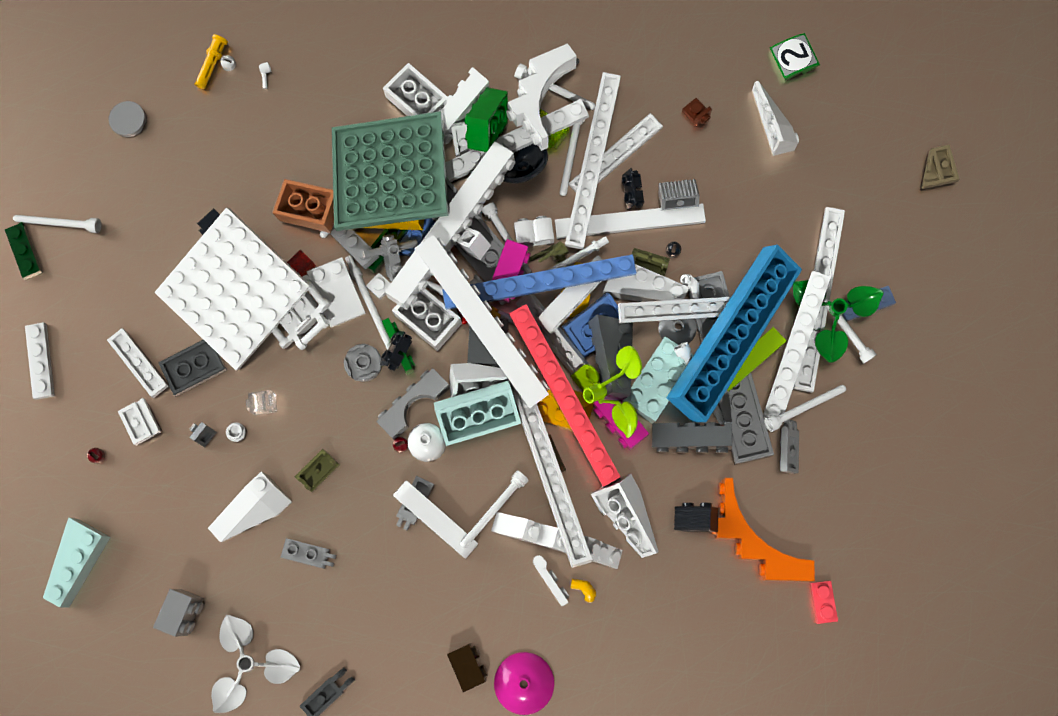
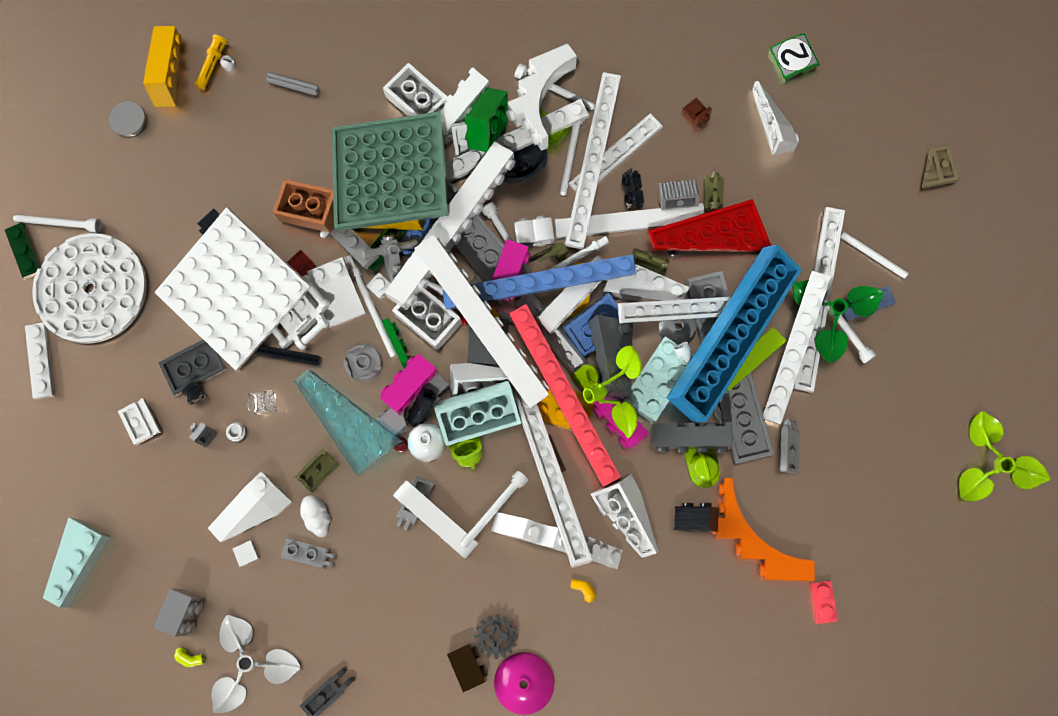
(99, 452): dark red hinge -> none
(106, 310): none -> white plate
(137, 363): white plate -> none
(162, 66): none -> yellow wedge
(186, 660): none -> neon yellow arm
(193, 393): none -> black wheel
(245, 553): none -> white tile
(264, 69): white hand -> none
(289, 355): none -> black axle
(292, 83): none -> light grey axle
(315, 515): none -> white arm
(352, 429): none -> clear light blue wing
(398, 343): black hinge -> none
(408, 383): none -> dark pink brick
(421, 407): none -> black axle
(467, 452): none -> lime piece
(474, 243): white brick -> none
(487, 636): none -> dark grey gear
(550, 579): white hinge -> none
(693, 285): white arm -> none
(703, 467): none -> lime piece
(713, 192): none -> olive hinge
(726, 229): none -> red wing
(774, 422): white piece -> none
(874, 255): none -> white bar
(1026, 470): none -> lime plant

